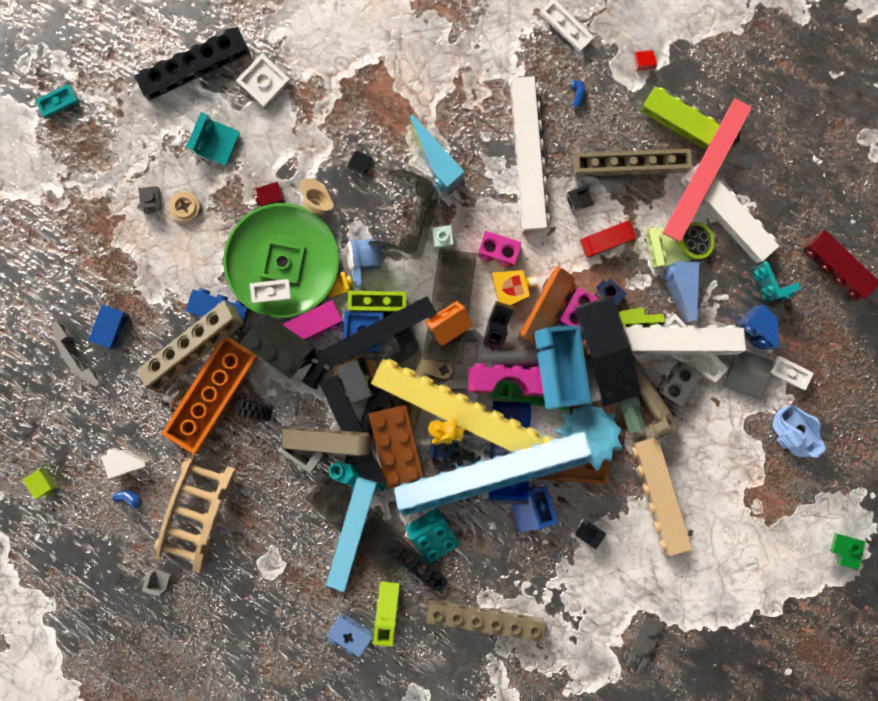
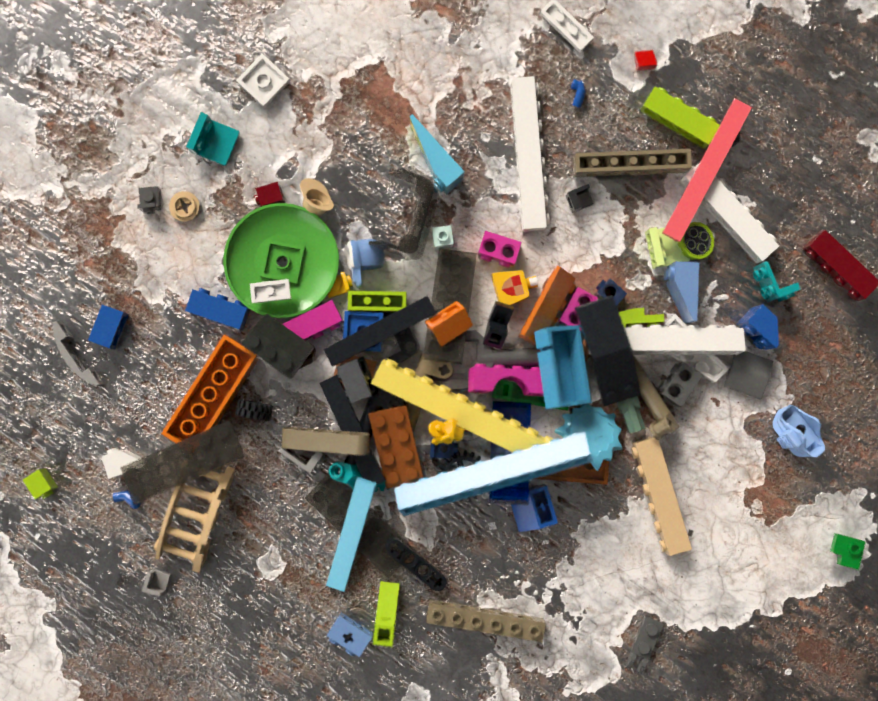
(56, 101): teal plate -> none
(171, 398): light grey gear -> none
(182, 462): none -> clear smoke plate
(190, 346): dark tan brick -> none
(203, 65): black brick -> none
(318, 370): black piece -> none
(359, 162): black slope -> none
(432, 535): teal bracket -> none
(590, 534): black panel -> none
(608, 238): red beam -> none
(791, 373): white plate -> none

